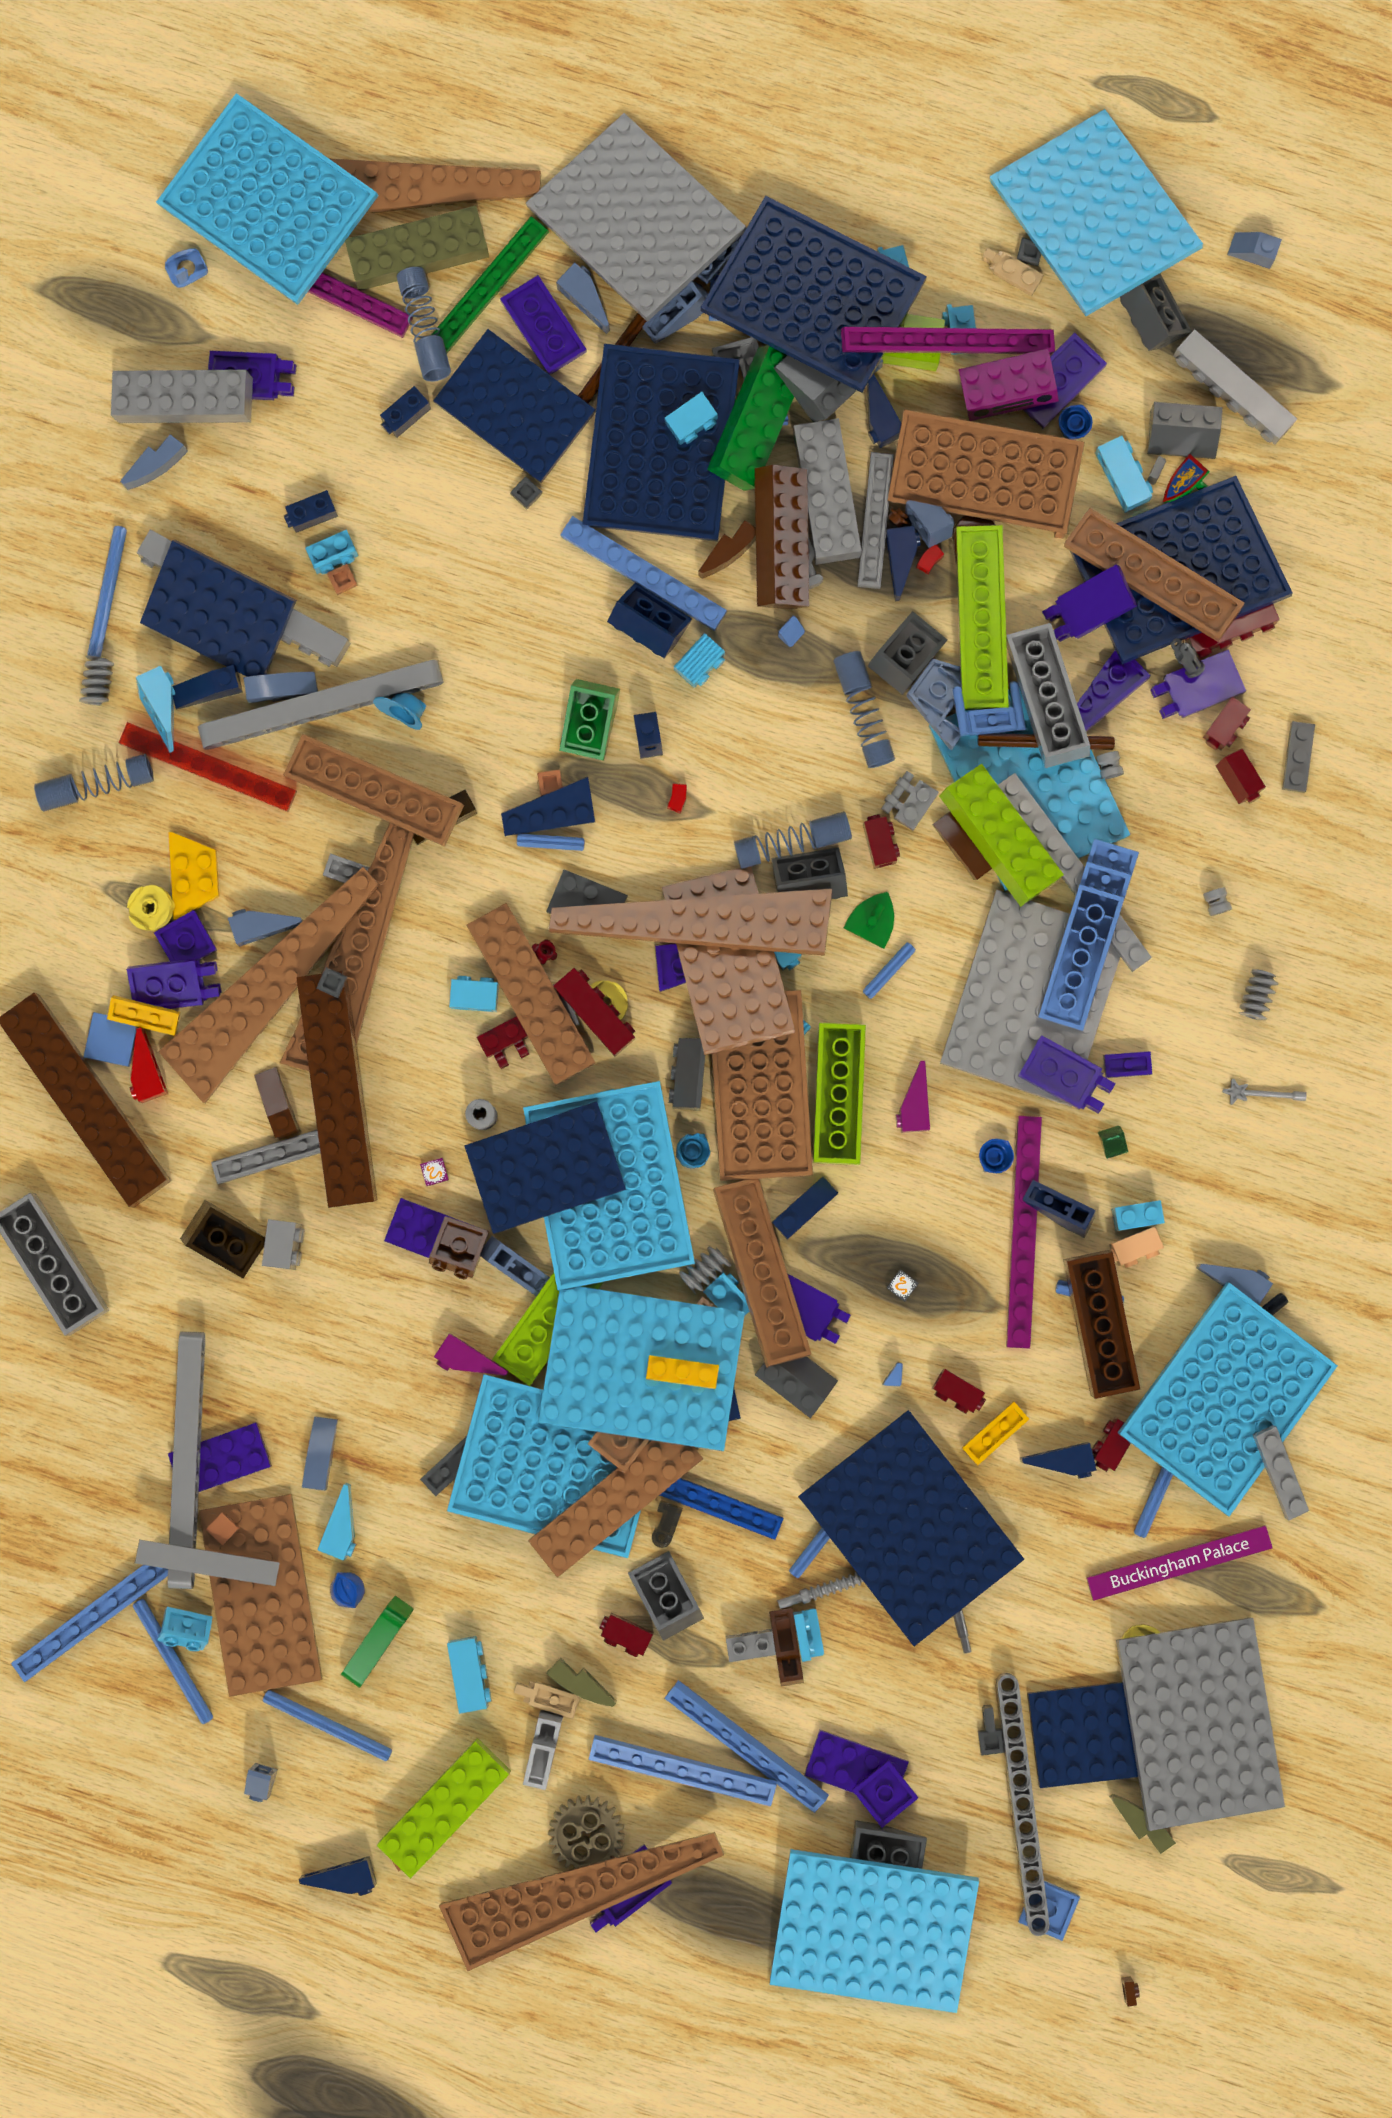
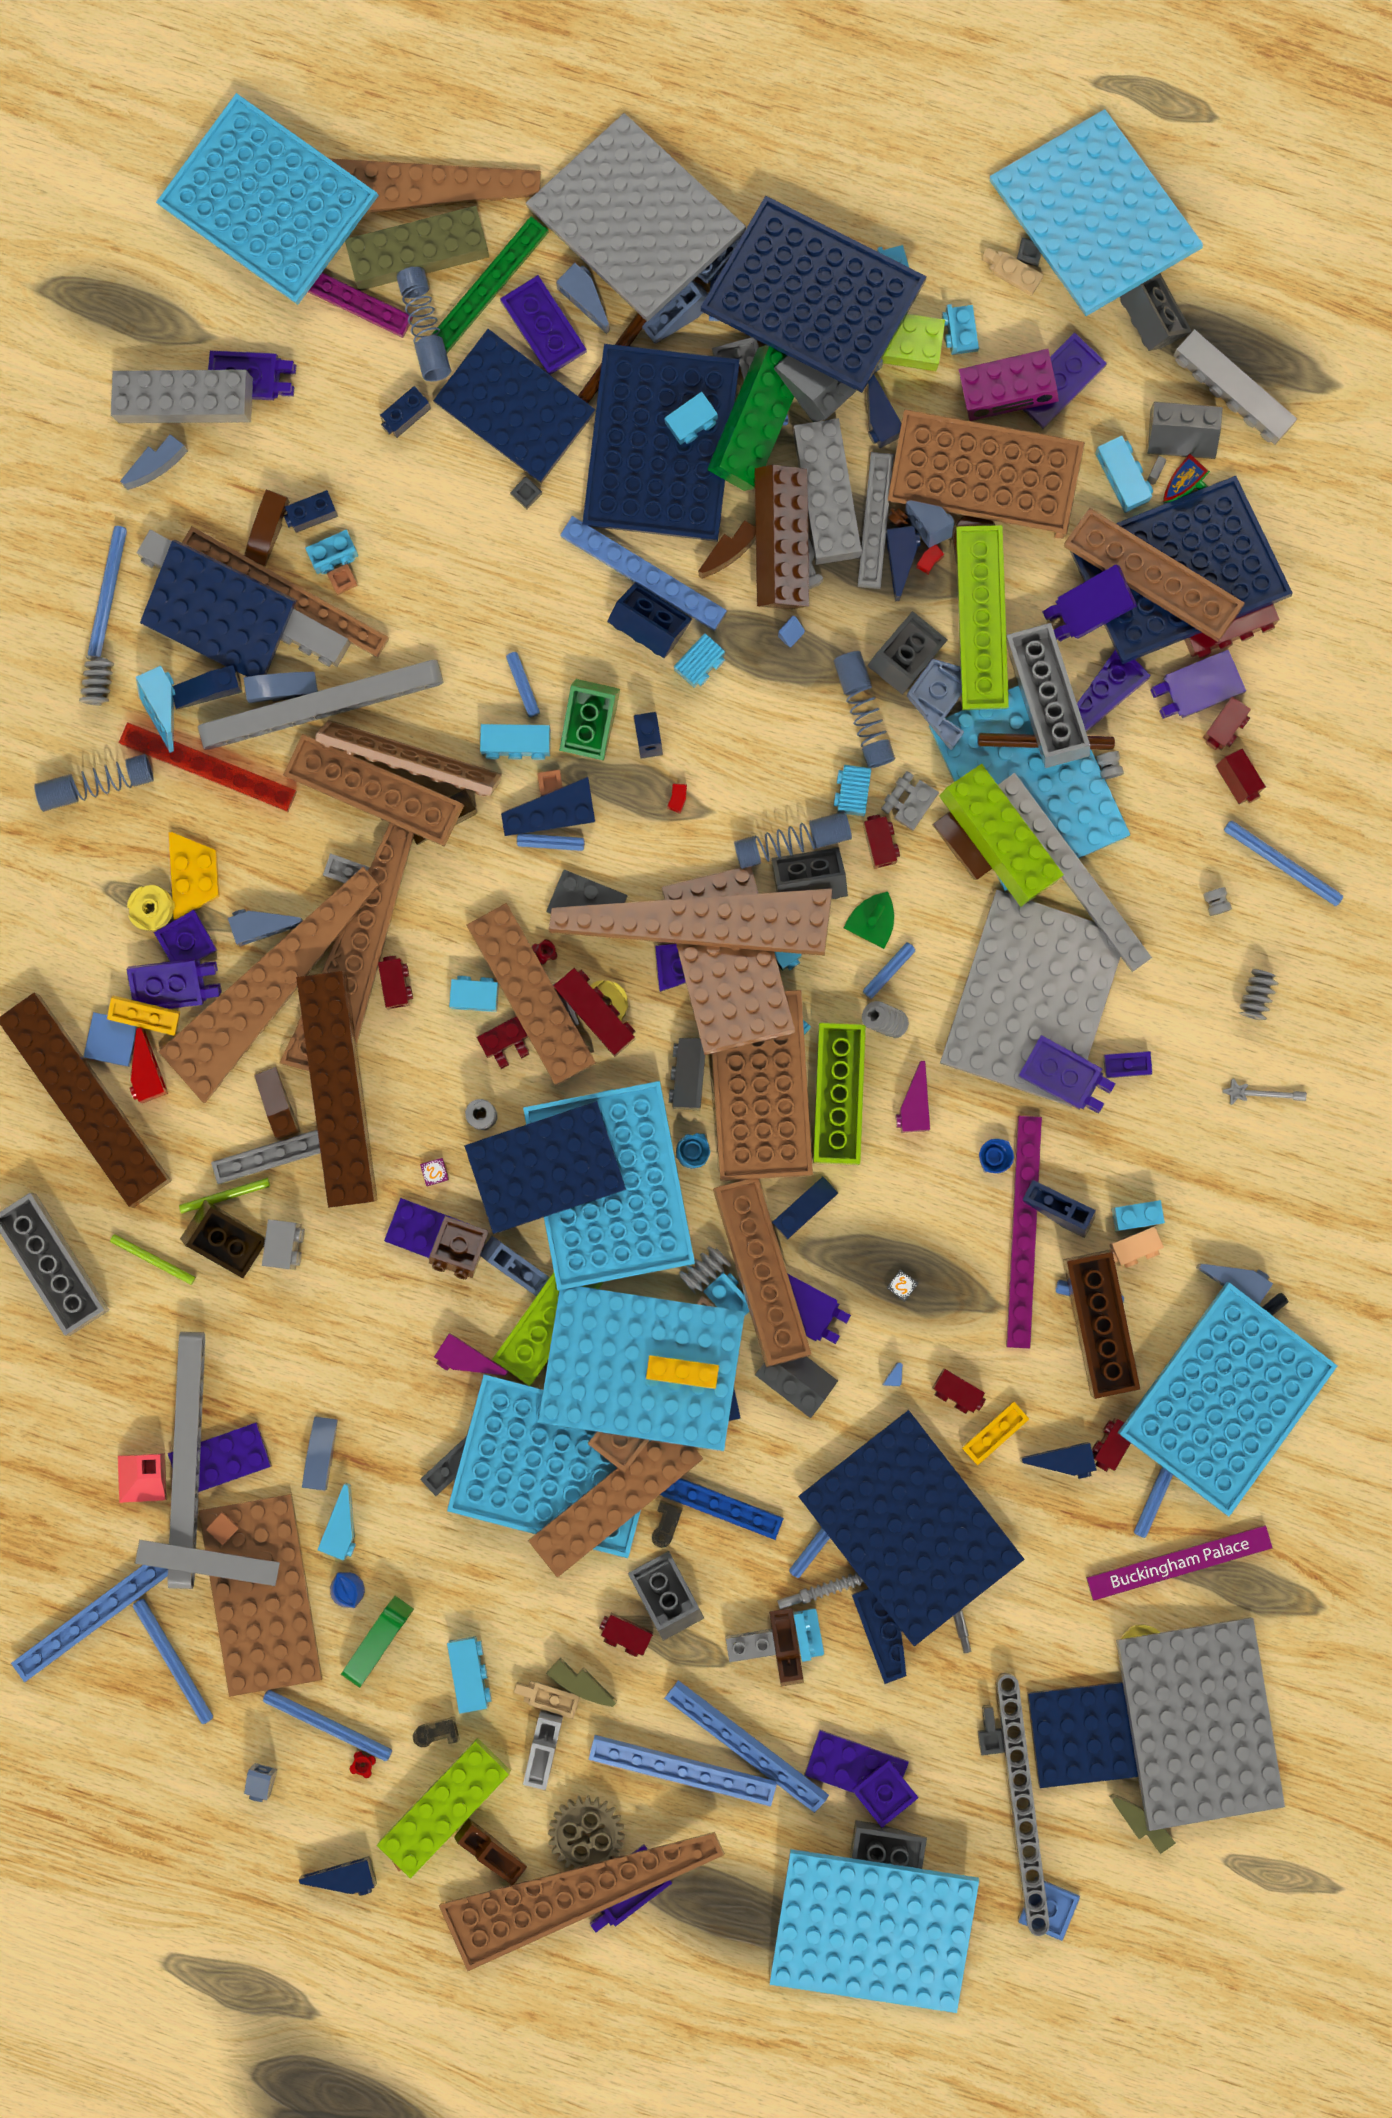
(142, 1478): none -> coral slope
(152, 1259): none -> lime bar
(180, 277): medium blue piece -> none
(185, 1629): medium azure bracket -> none
(225, 1195): none -> lime bar
(266, 527): none -> reddish brown slope
(307, 603): none -> medium nougat plate
(332, 982): dark grey tile -> none
(356, 1767): none -> red plate
(393, 982): none -> dark red brick
(401, 755): none -> medium nougat plate
(403, 708): dark azure piece -> none
(435, 1731): none -> clear smoke leg
(490, 1852): none -> reddish brown slope
(515, 741): none -> medium azure brick
(522, 684): none -> medium blue axle
(853, 790): none -> medium azure brick
(882, 1635): none -> dark blue wing
(885, 1019): none -> light grey piece
(946, 340): magenta plate -> none
(990, 720): medium blue plate -> none
(1075, 422): blue hat -> none
(1088, 934): medium blue slope -> none
(1113, 1141): clear green slope -> none
(1130, 1991): reddish brown plate -> none
(1187, 657): dark grey piece -> none
(1255, 248): sand blue slope -> none
(1280, 1472): light grey plate -> none
(1283, 863): none -> medium blue axle
(1298, 757): dark grey plate -> none

